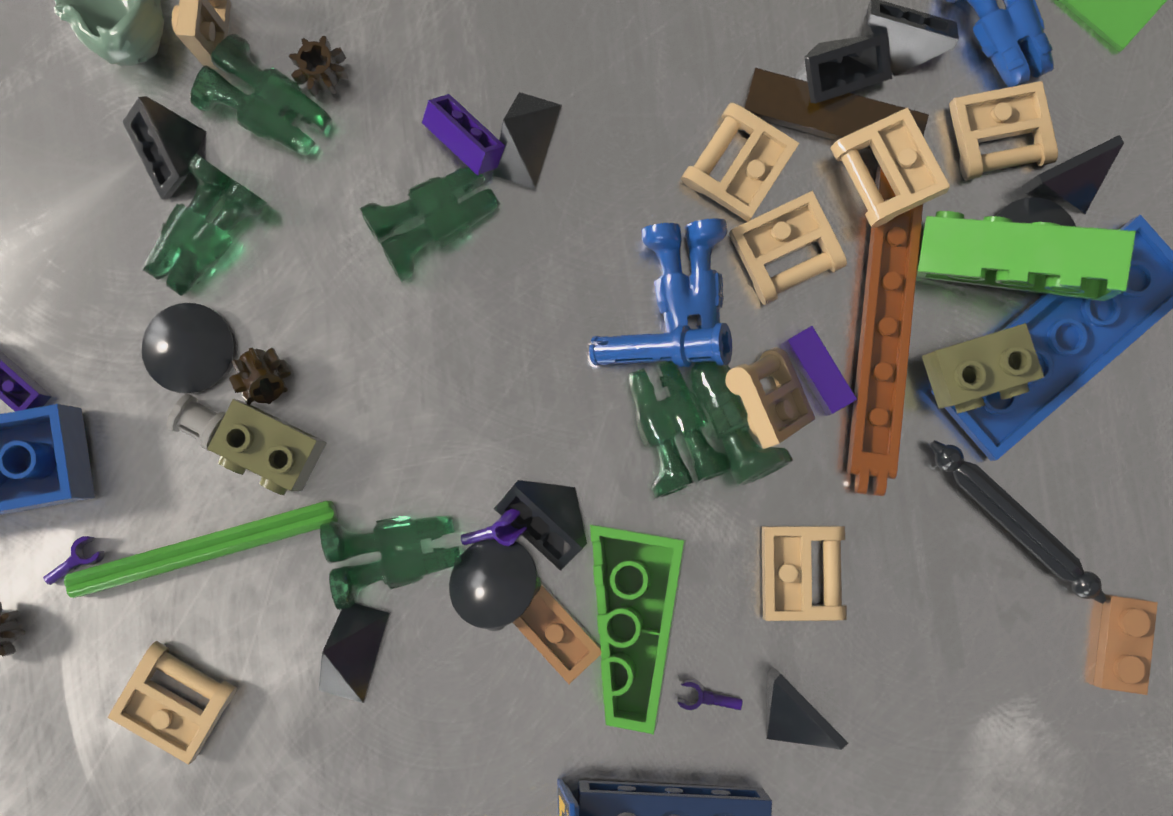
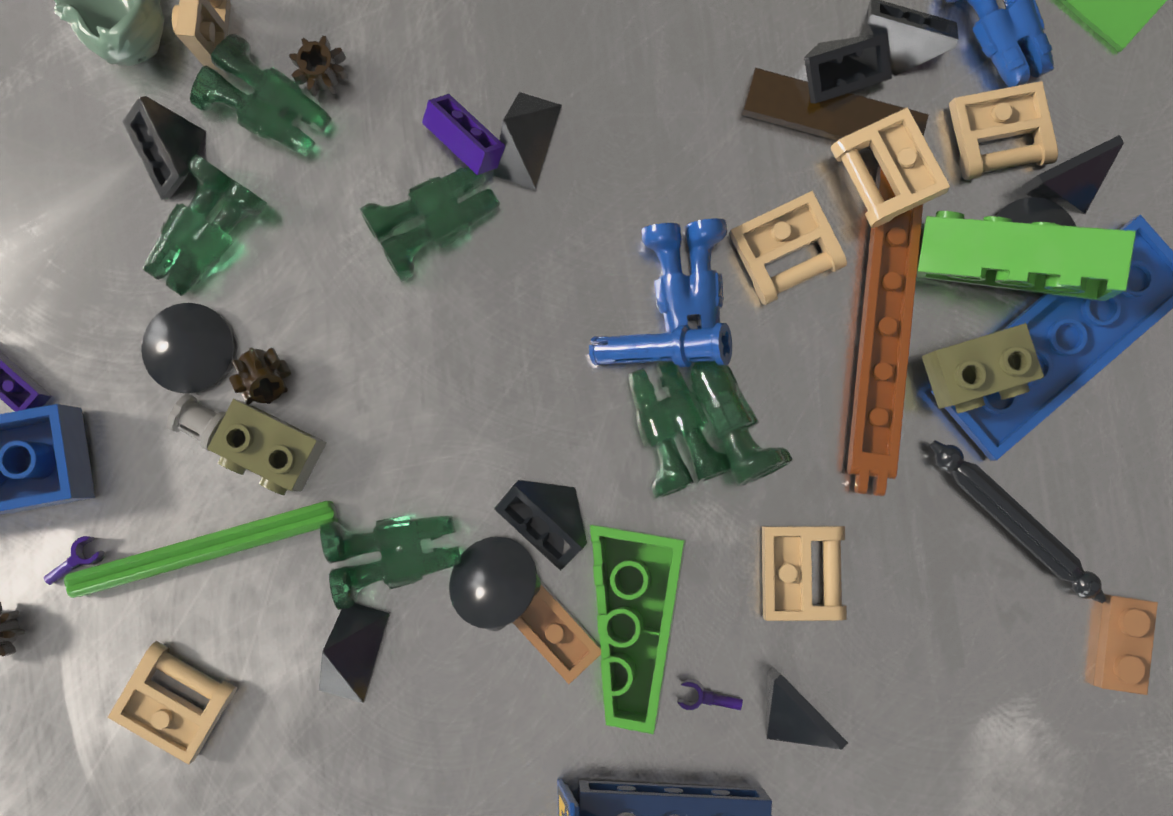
(501, 531): dark purple hand -> none
(752, 170): tan plate -> none
(779, 411): tan plate -> none
(819, 371): dark purple piece -> none

